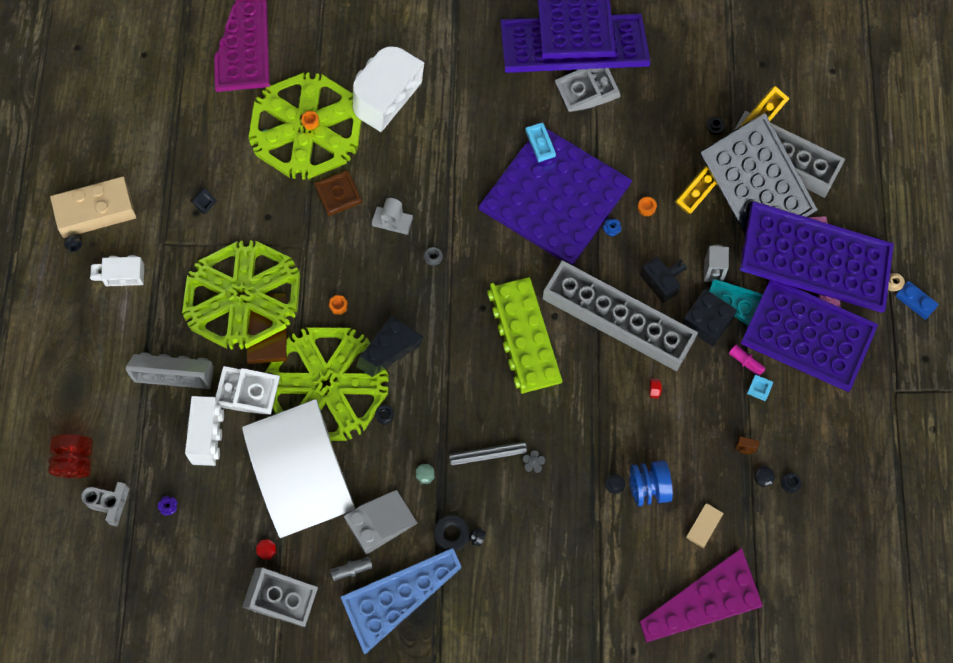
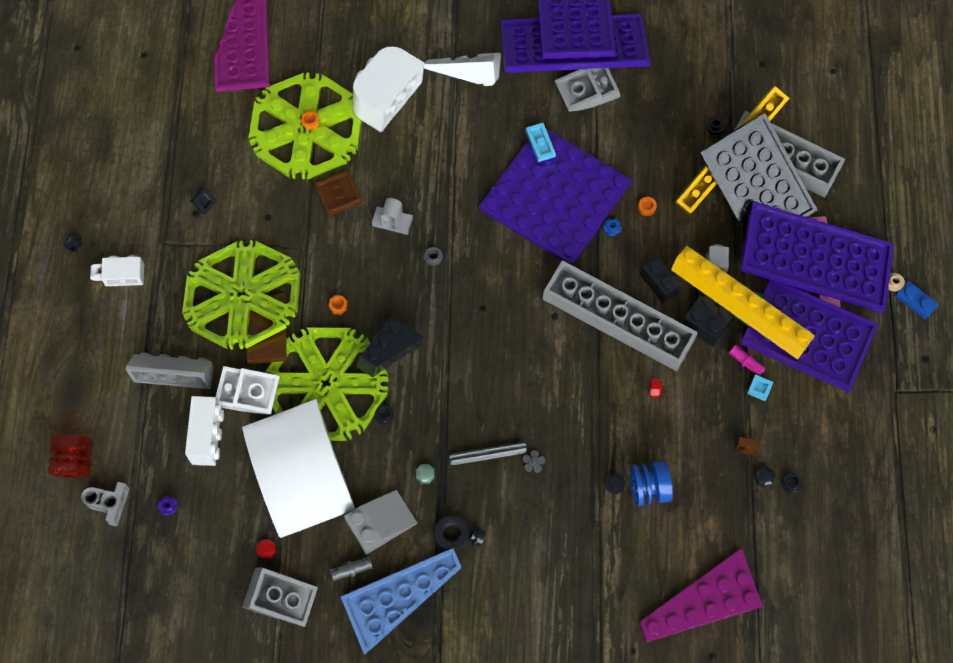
(93, 207): tan brick -> none
(477, 70): none -> white wedge
(524, 335): lime bracket -> none
(704, 525): tan tile -> none
(742, 302): none -> yellow brick

